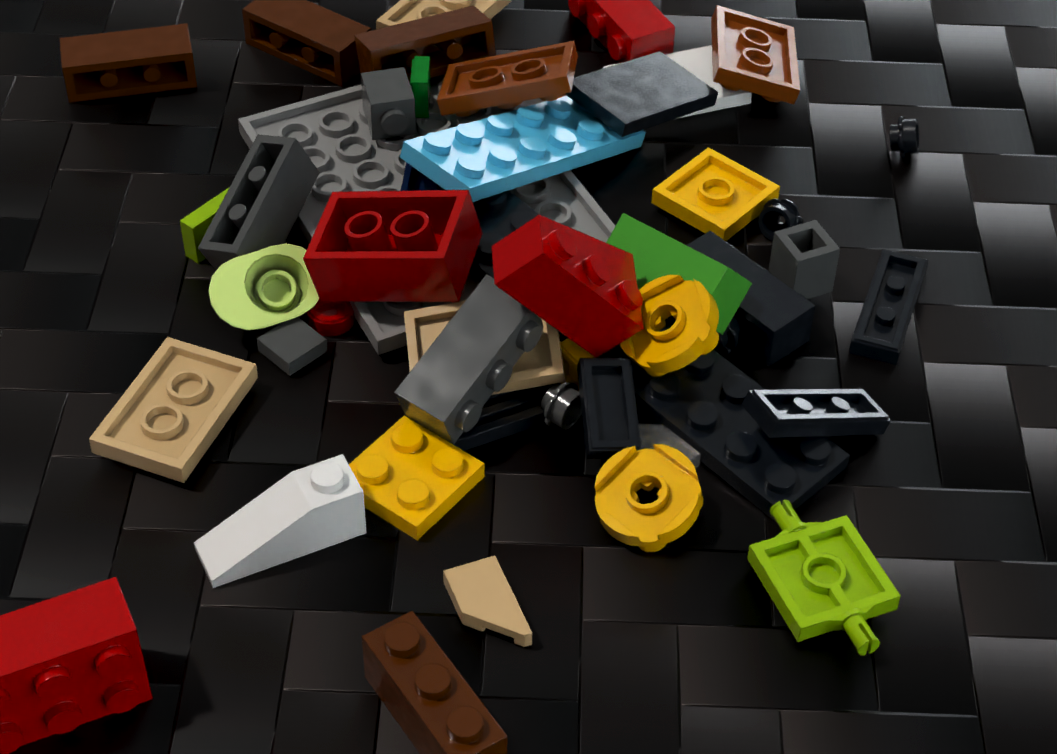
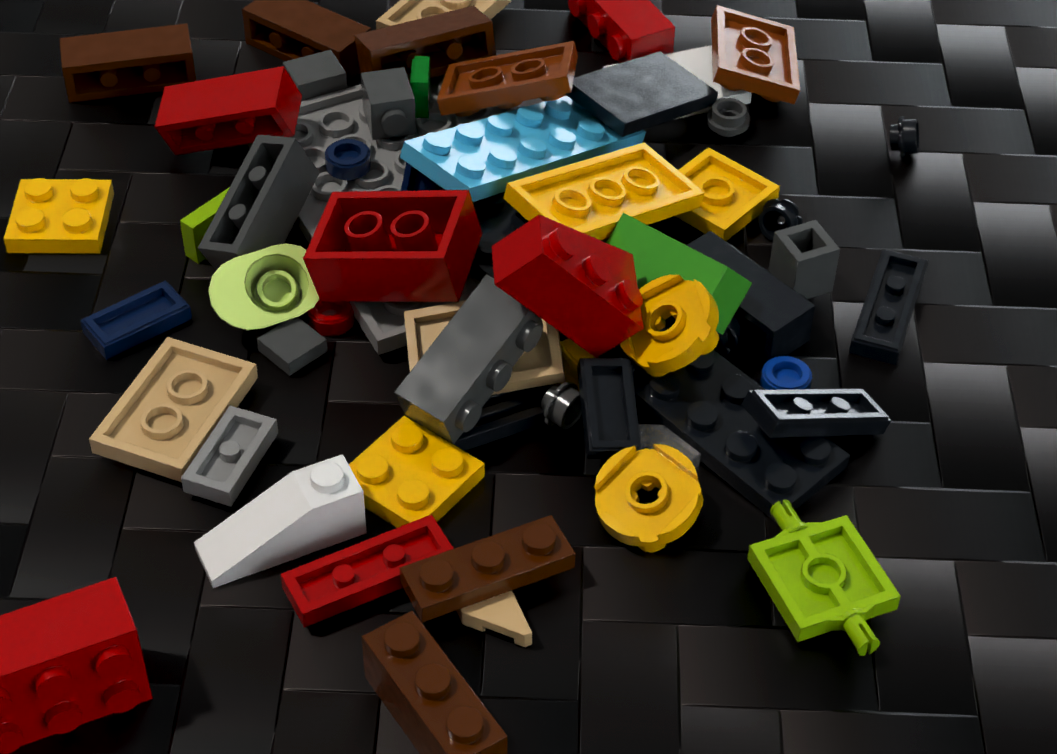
(59, 216): none -> yellow plate
(136, 319): none -> dark blue tile
(228, 110): none -> red brick
(229, 455): none -> light grey plate
(317, 74): none -> dark grey brick
(347, 159): none -> dark blue tile
(360, 571): none -> red plate
(486, 568): none -> reddish brown plate
(602, 188): none -> yellow plate
(728, 117): none -> dark grey plate
(785, 373): none -> blue tile

